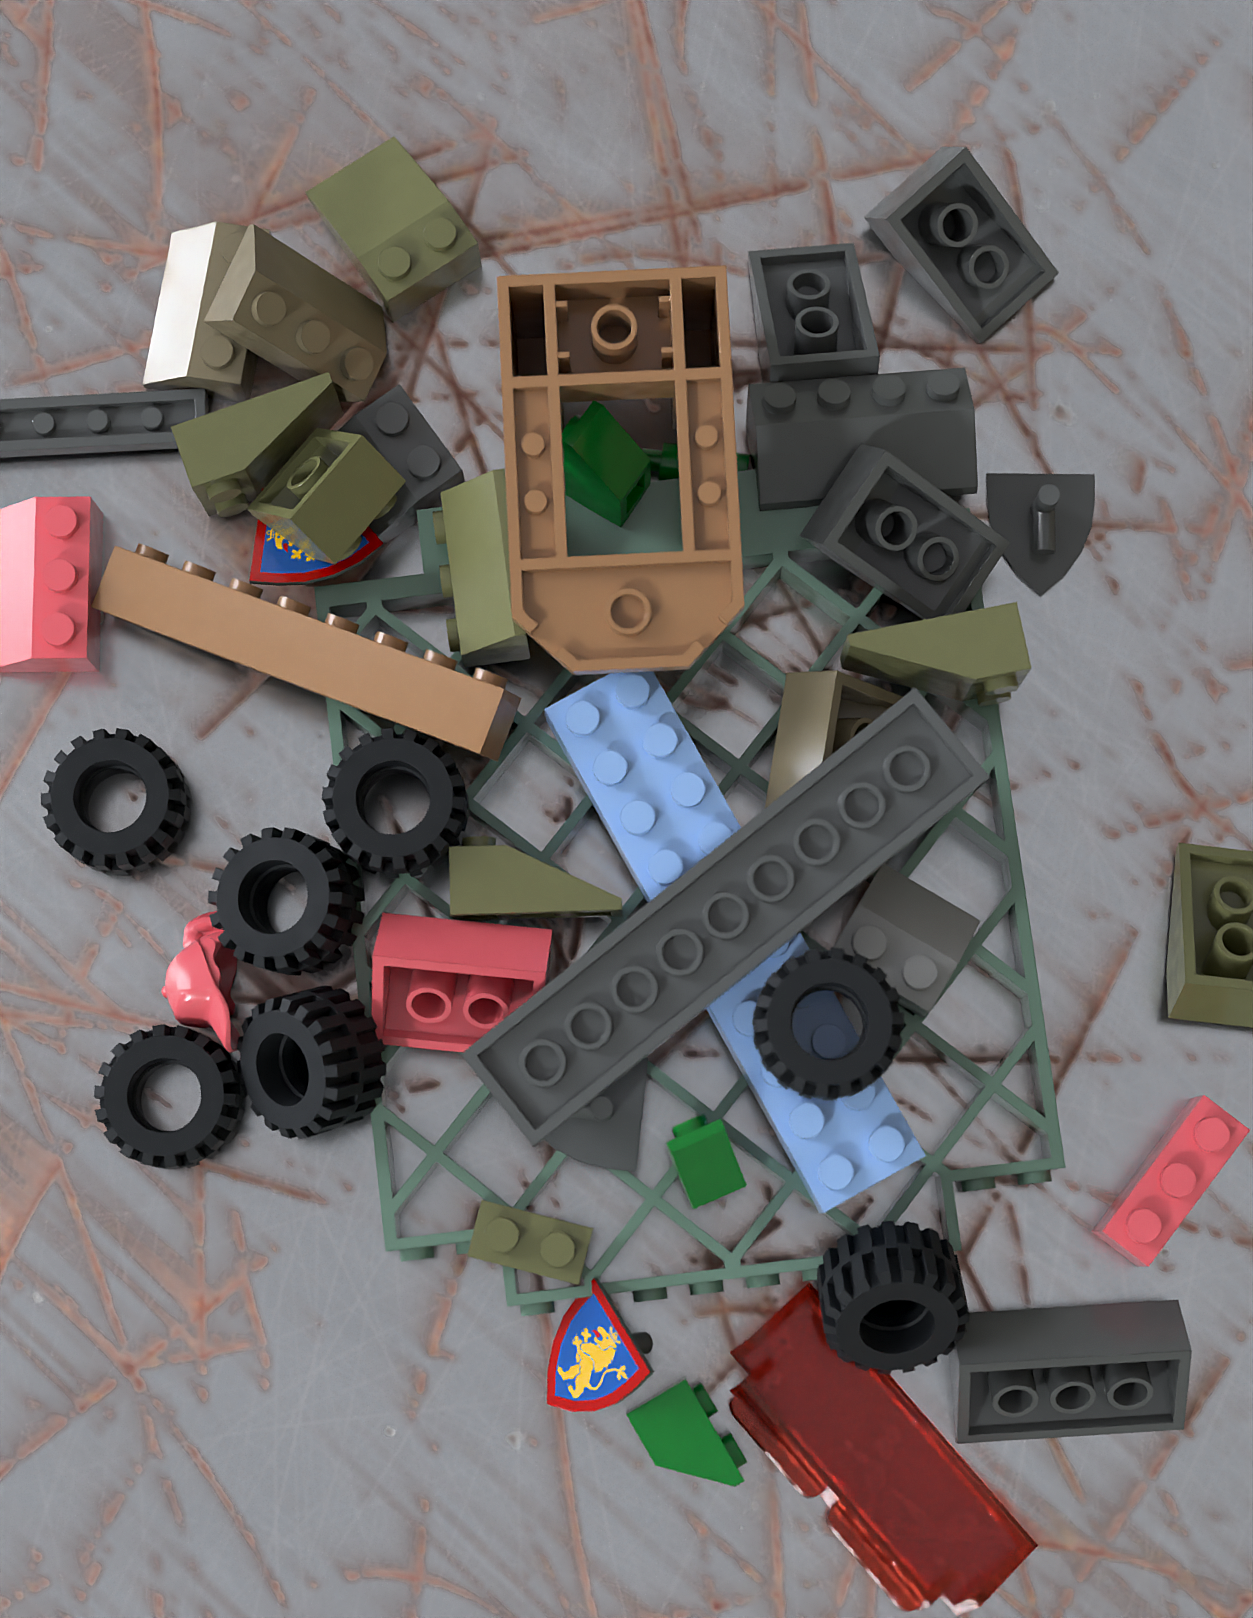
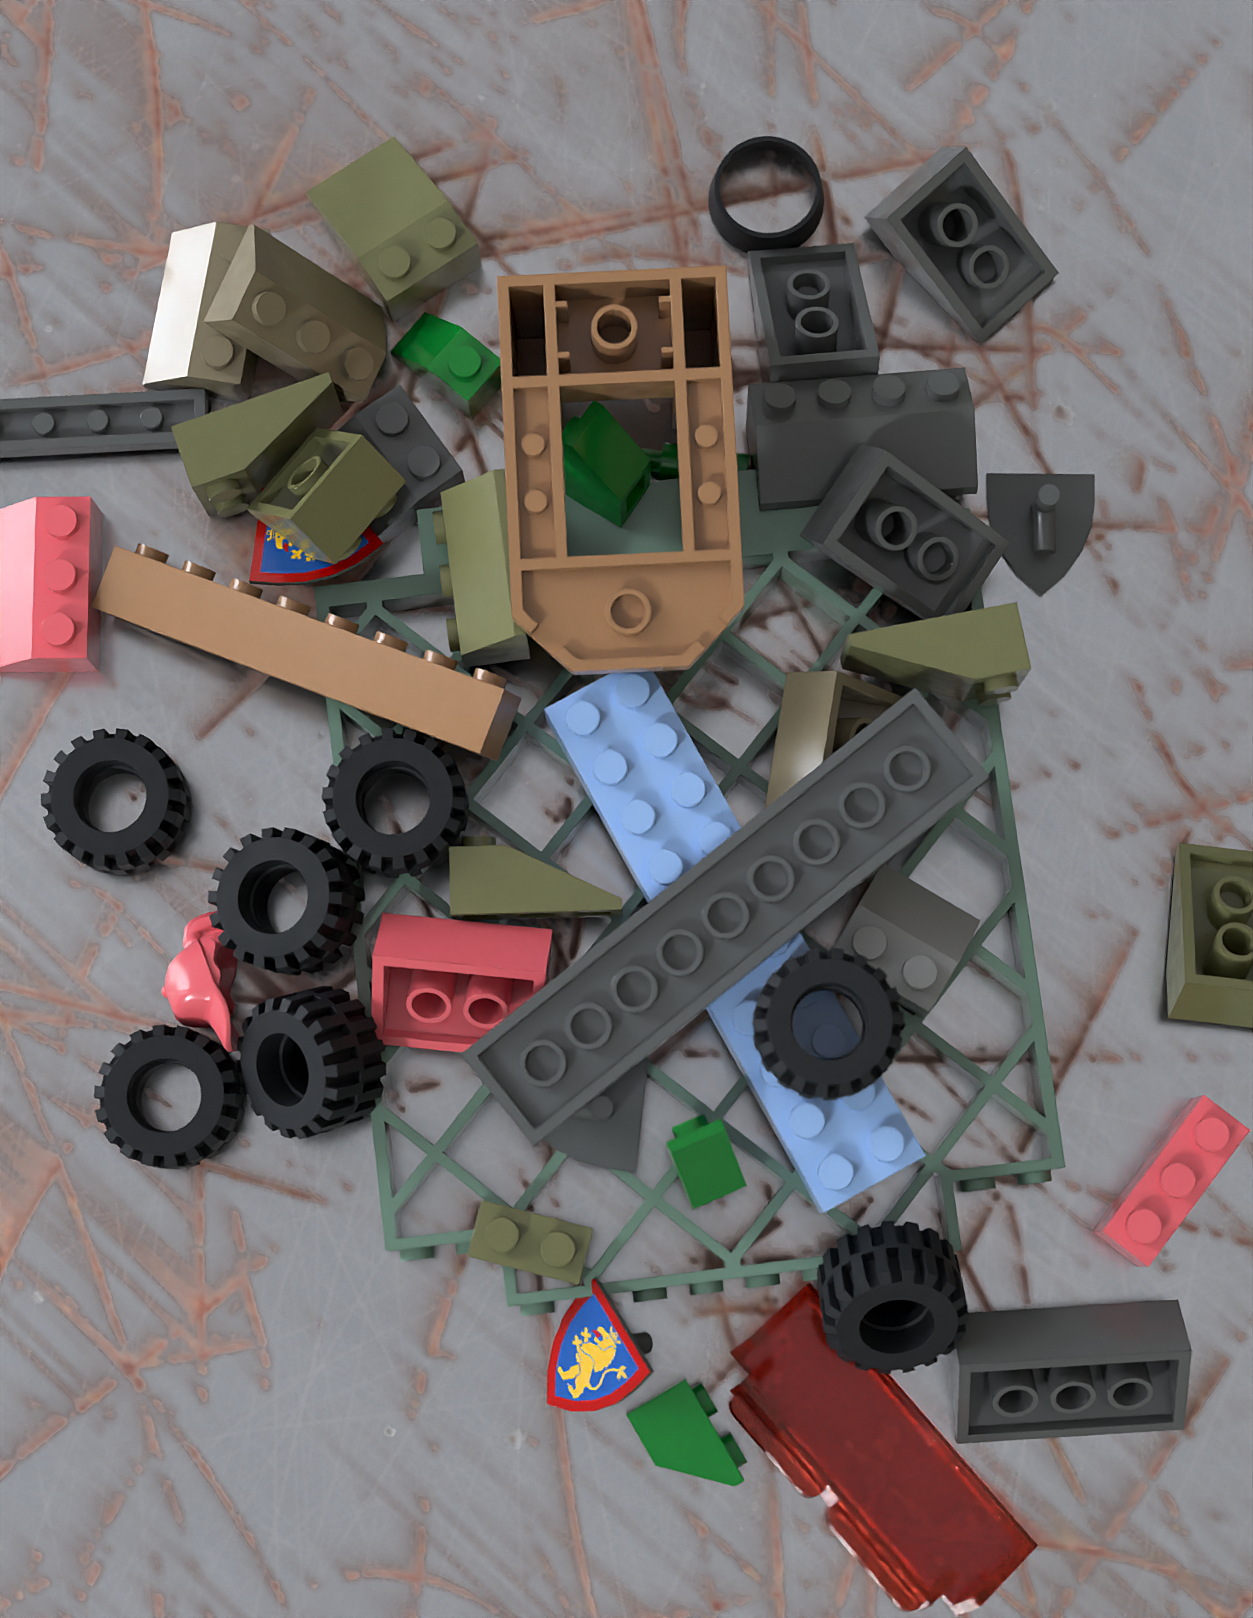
(450, 363): none -> green slope
(750, 240): none -> black tyre

